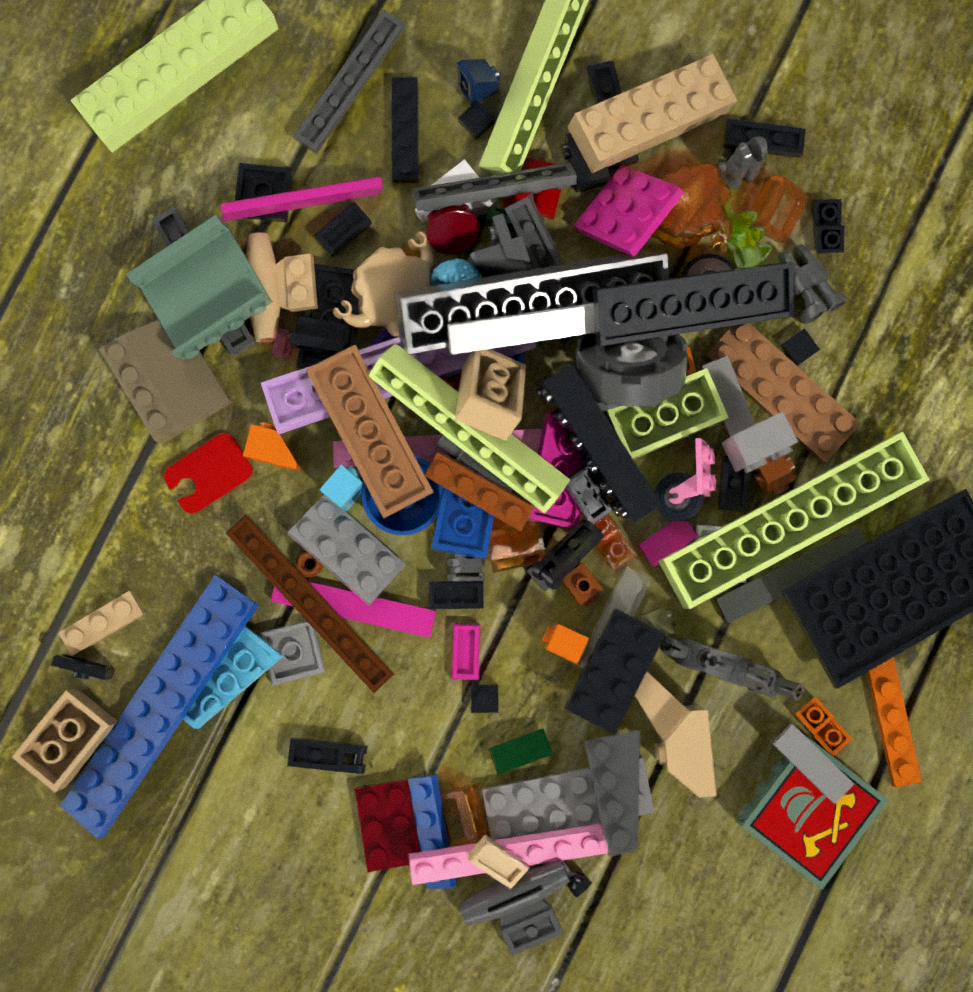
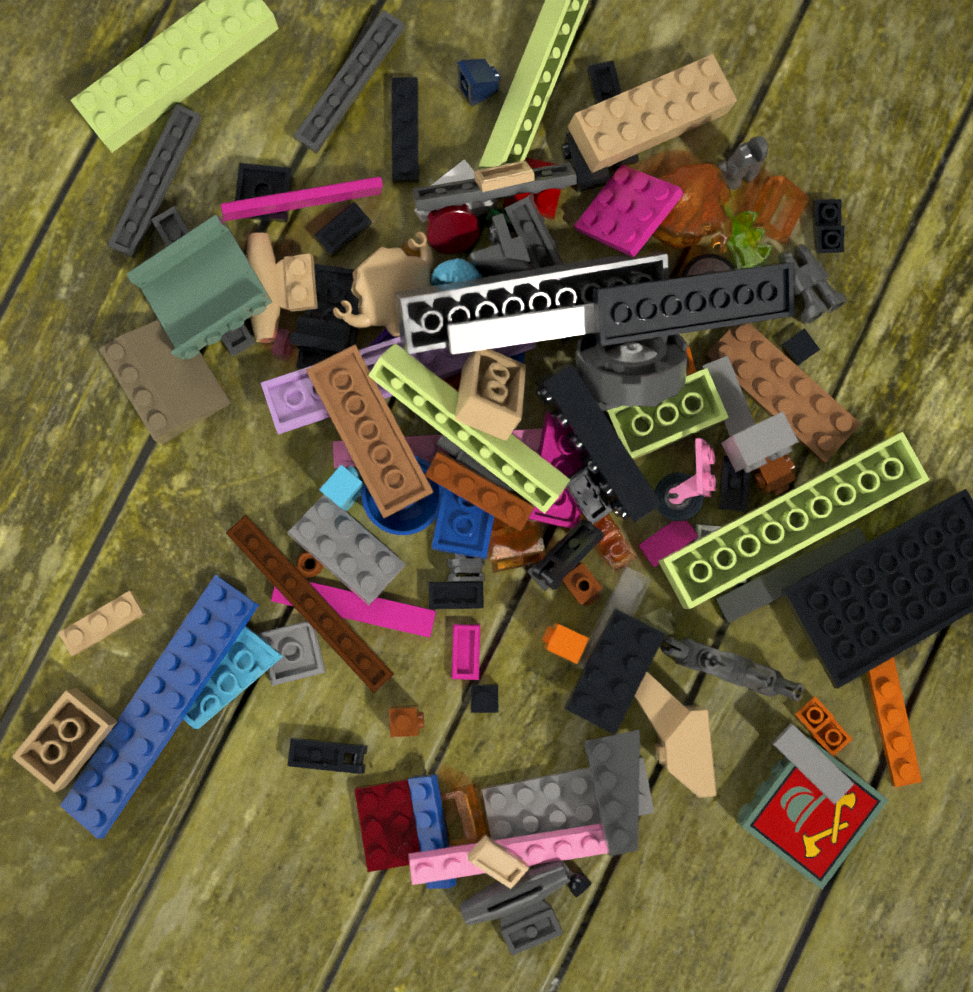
(82, 668): black plate -> none
(155, 181): none -> dark grey plate
(214, 468): red piece -> none
(269, 447): orange slope -> none
(405, 720): none -> dark orange brick
(476, 119): black plate -> none
(504, 176): none -> tan tile
(520, 751): dark green slope -> none
(779, 139): black plate -> none

